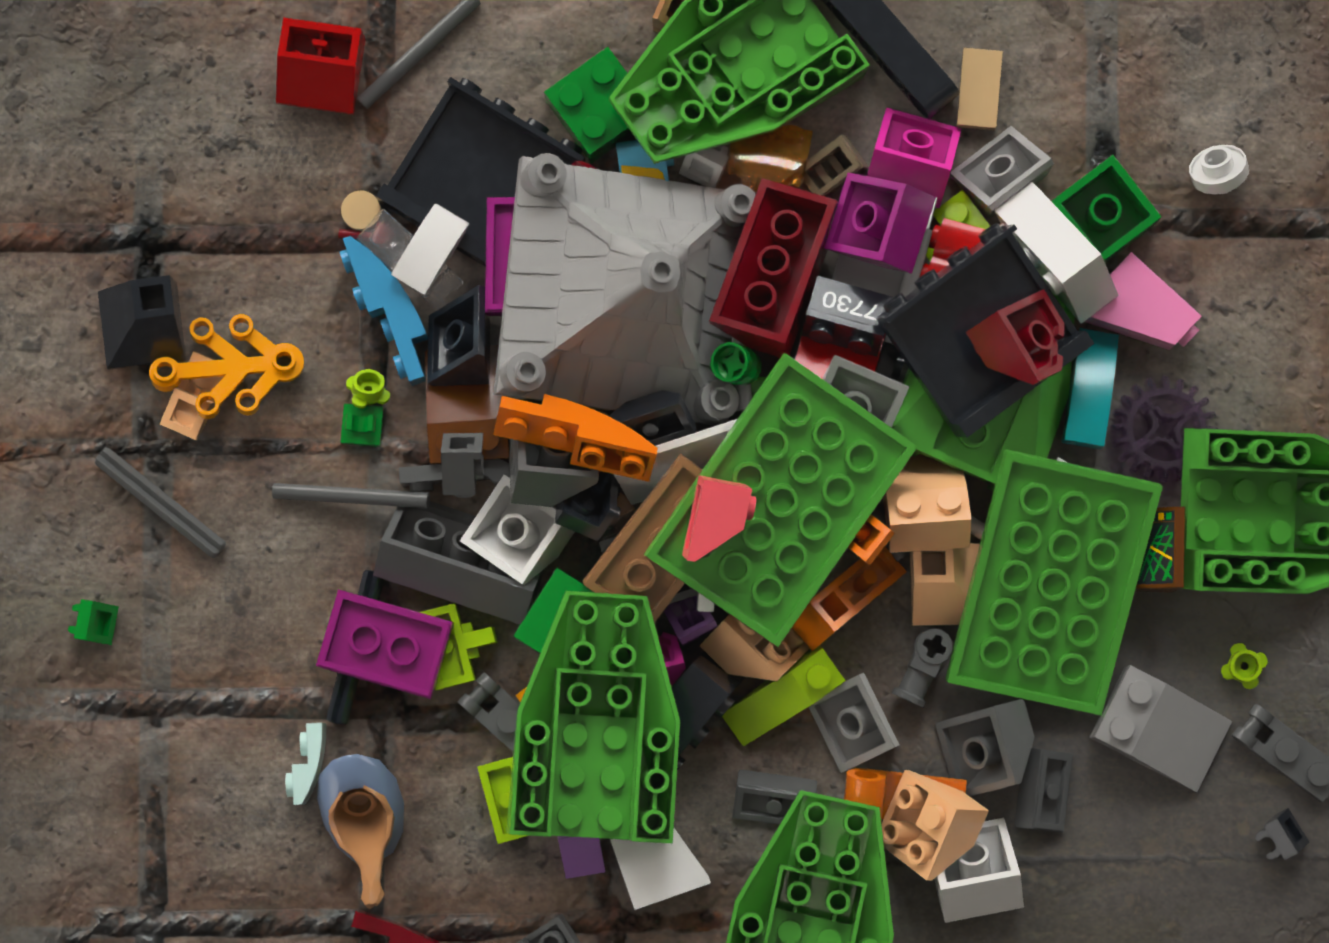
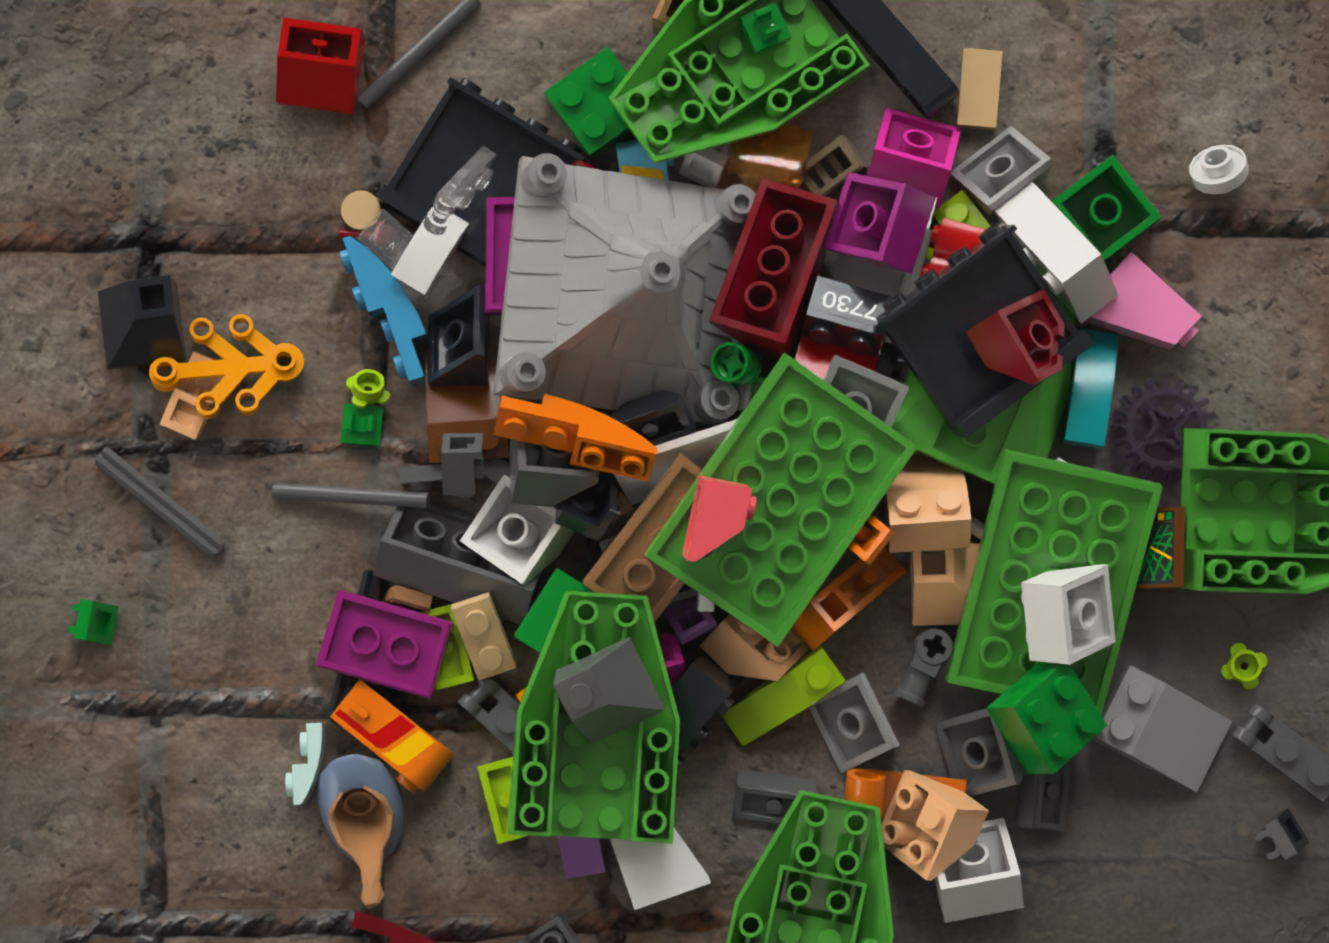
(392, 737): none -> orange door
(401, 596): none -> medium nougat tile
(460, 190): none -> clear plate
(483, 636): none -> tan plate
(607, 691): none -> dark grey slope
(764, 29): none -> green tile
(1046, 717): none -> green brick
(1068, 614): none -> white slope

